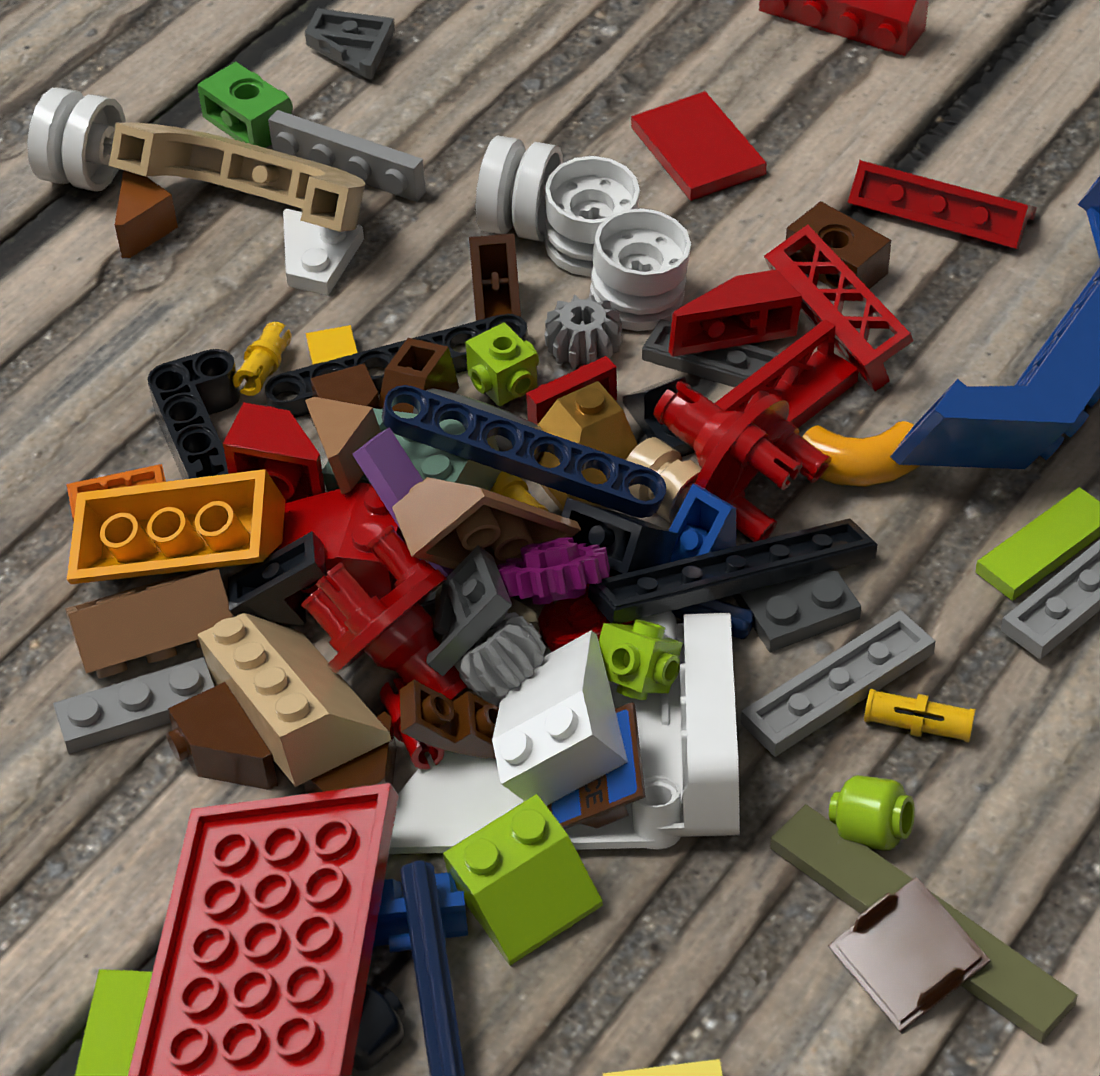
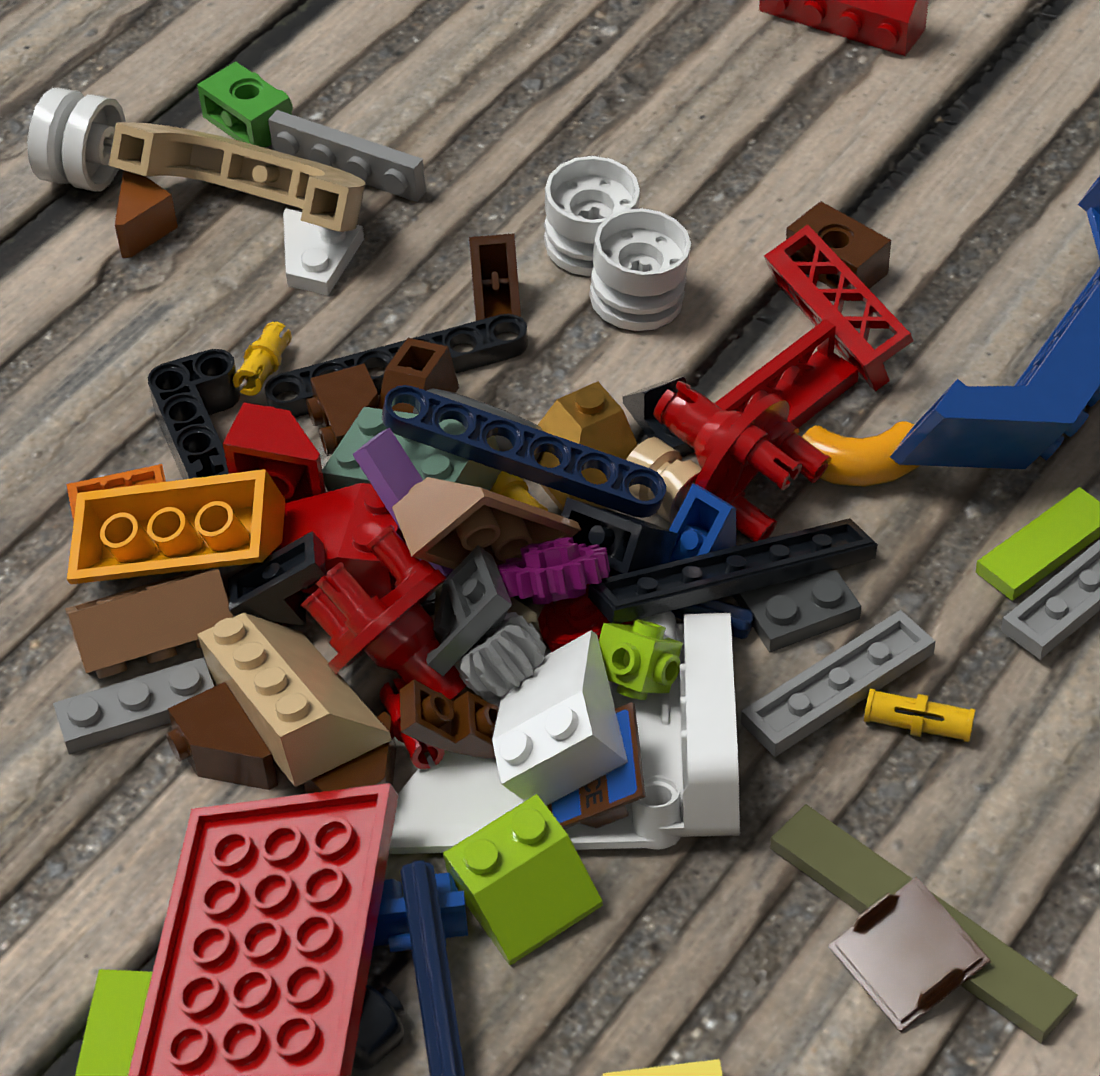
(330, 344): yellow tile -> none
(343, 431): medium nougat slope -> none
(350, 38): dark grey wing -> none
(502, 364): lime brick -> none
(514, 187): white wheel -> none
(545, 395): red plate -> none
(582, 331): light grey gear -> none
(698, 145): red tile -> none
(722, 365): dark grey tile -> none
(736, 314): red slope -> none
(872, 812): lime head -> none
(940, 204): red fence -> none

